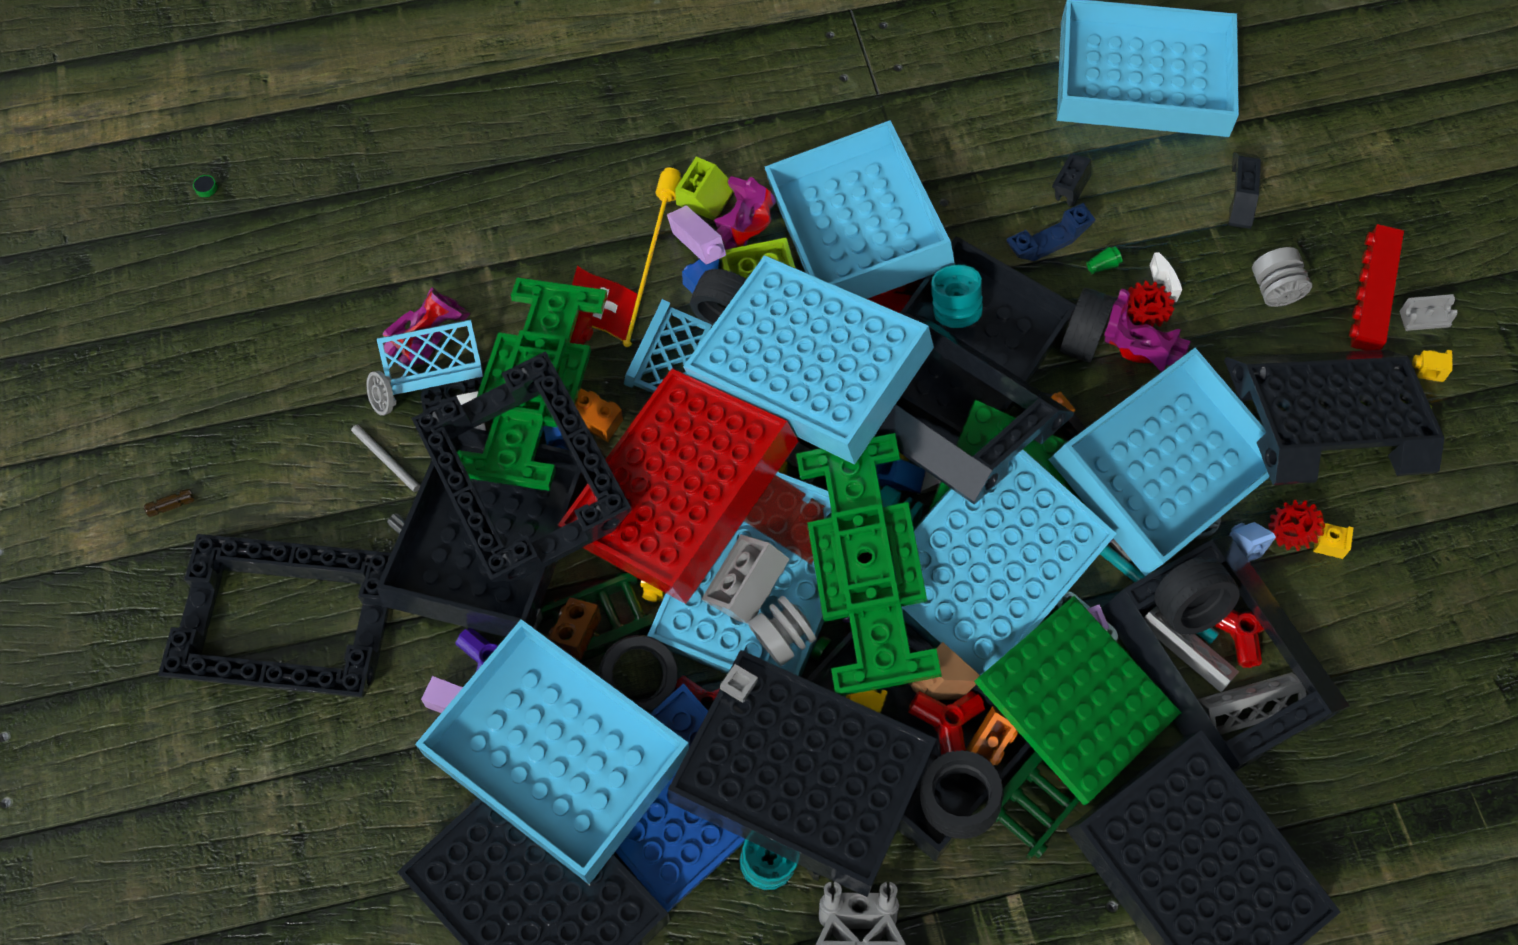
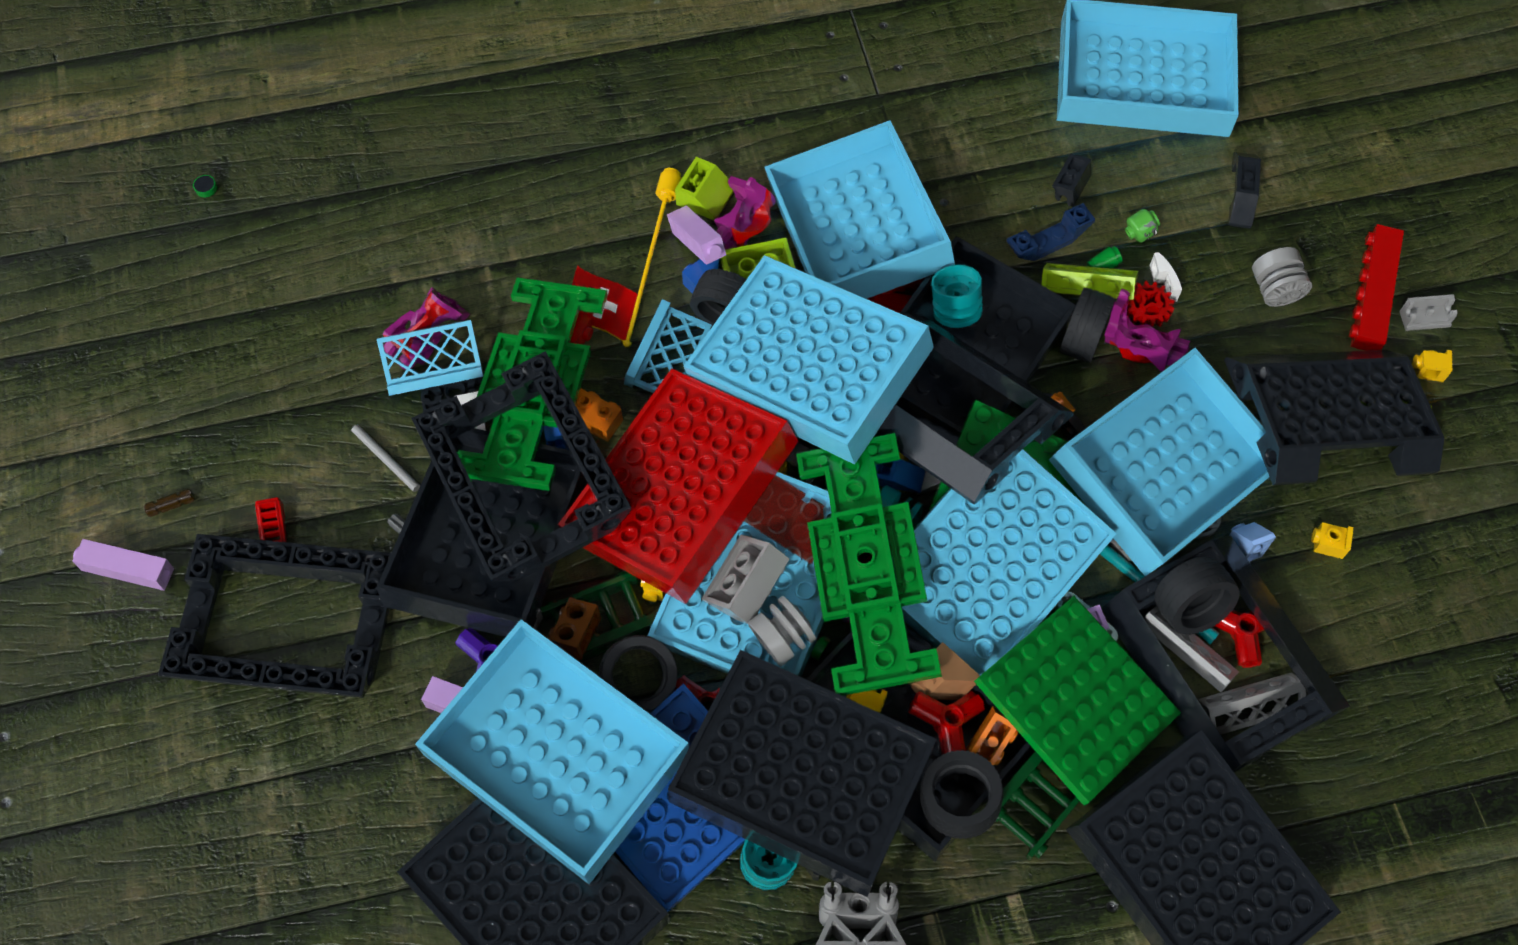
(123, 564): none -> lavender brick
(270, 509): none -> red slope
(380, 392): light grey wheel -> none
(738, 683): light grey plate -> none
(1073, 278): none -> lime fence
(1142, 225): none -> bright green head
(1297, 525): red gear -> none

